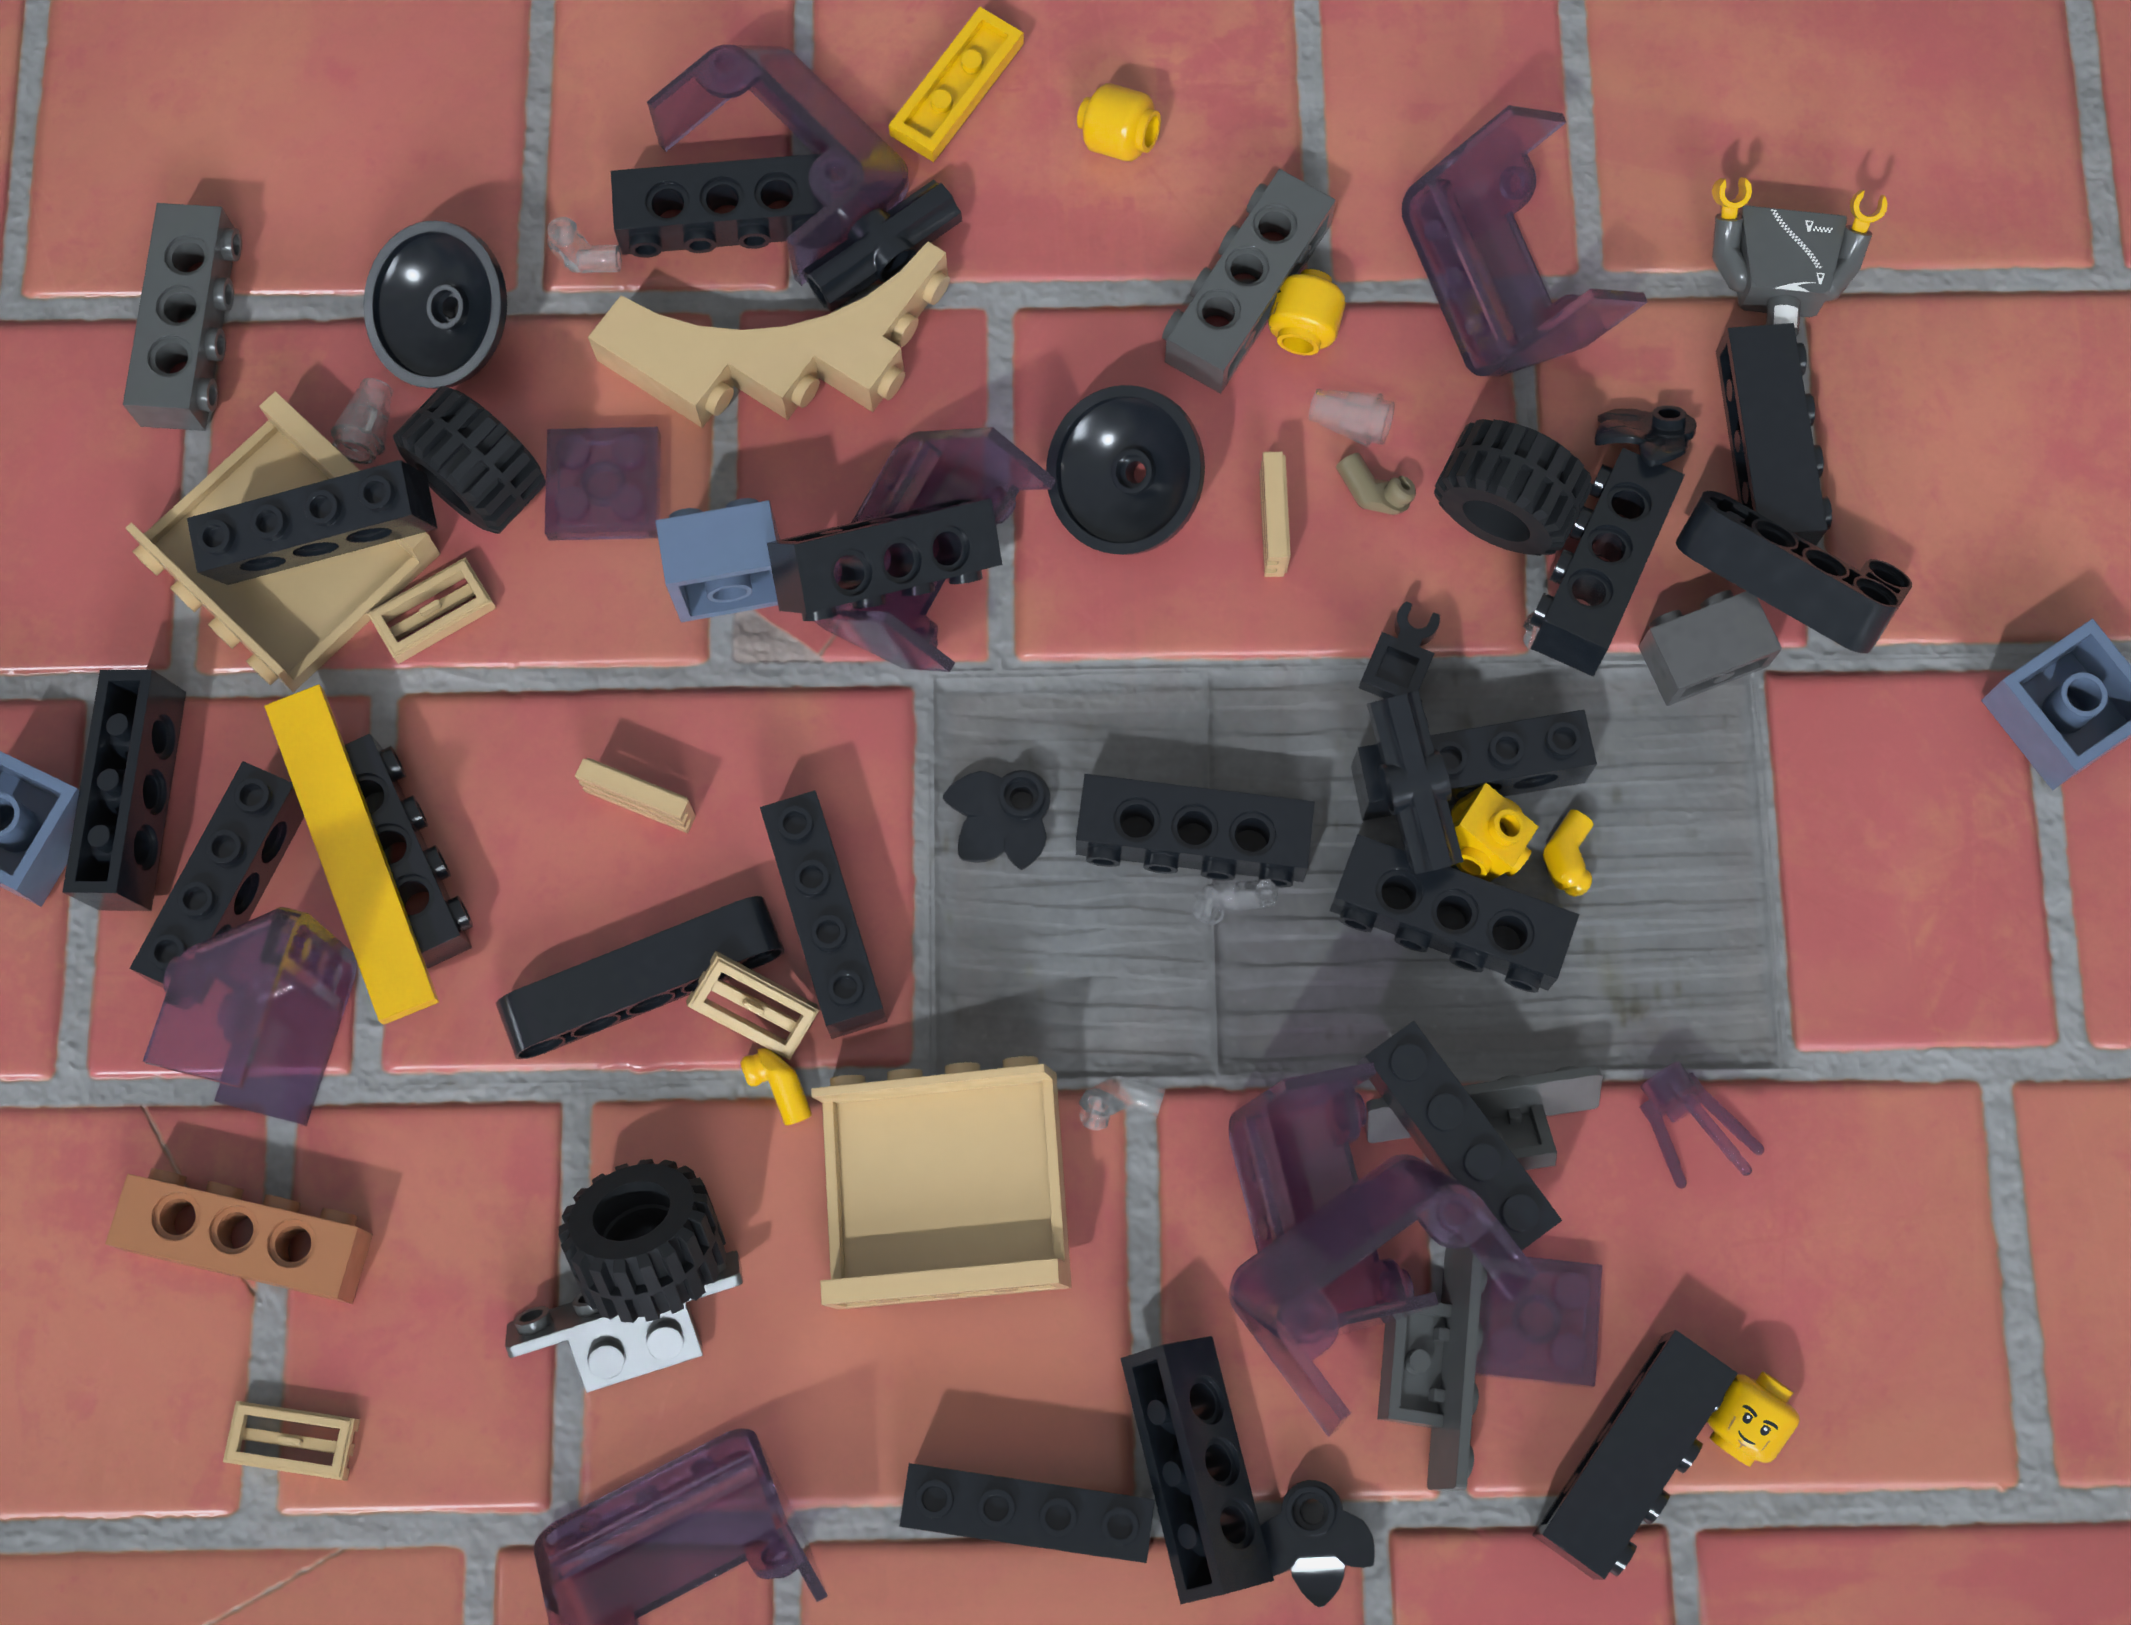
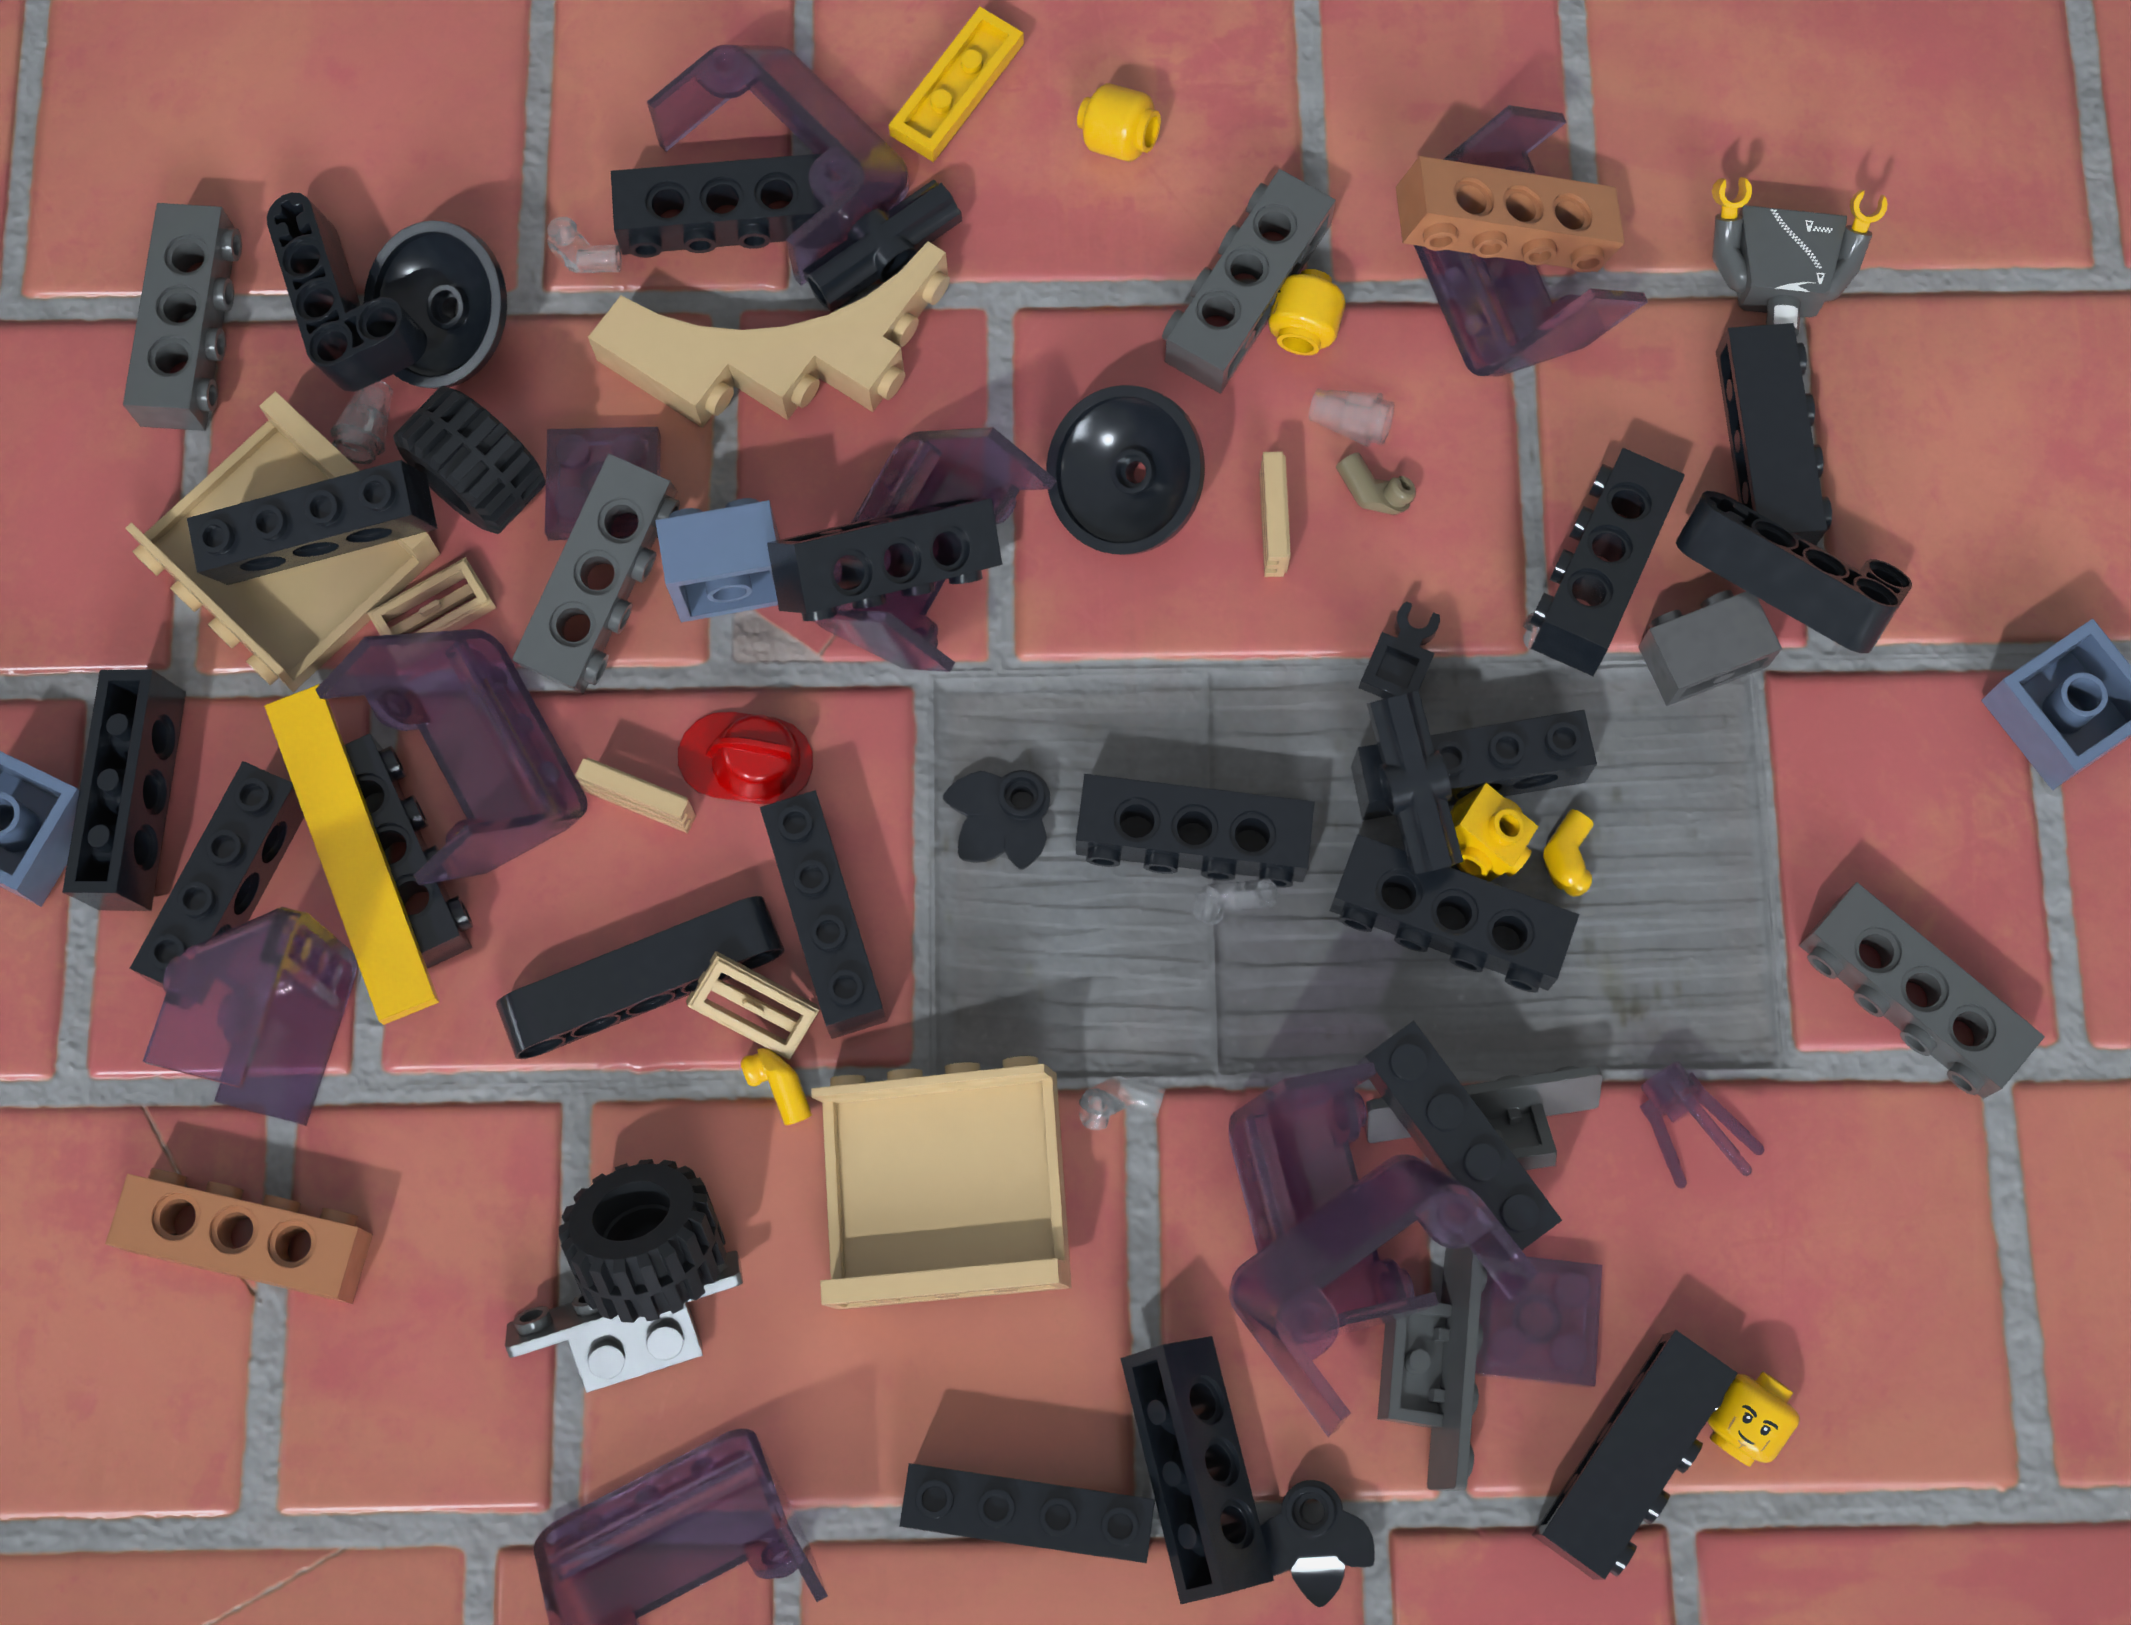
(341, 337): none -> black beam
(341, 1448): tan tile -> none
(482, 735): none -> clear purple windscreen
(616, 491): none -> dark grey brick
(745, 758): none -> red piece
(1509, 214): none -> nougat brick
(1513, 487): black tyre -> none
(1660, 433): black plate -> none
(2000, 1034): none -> dark grey brick

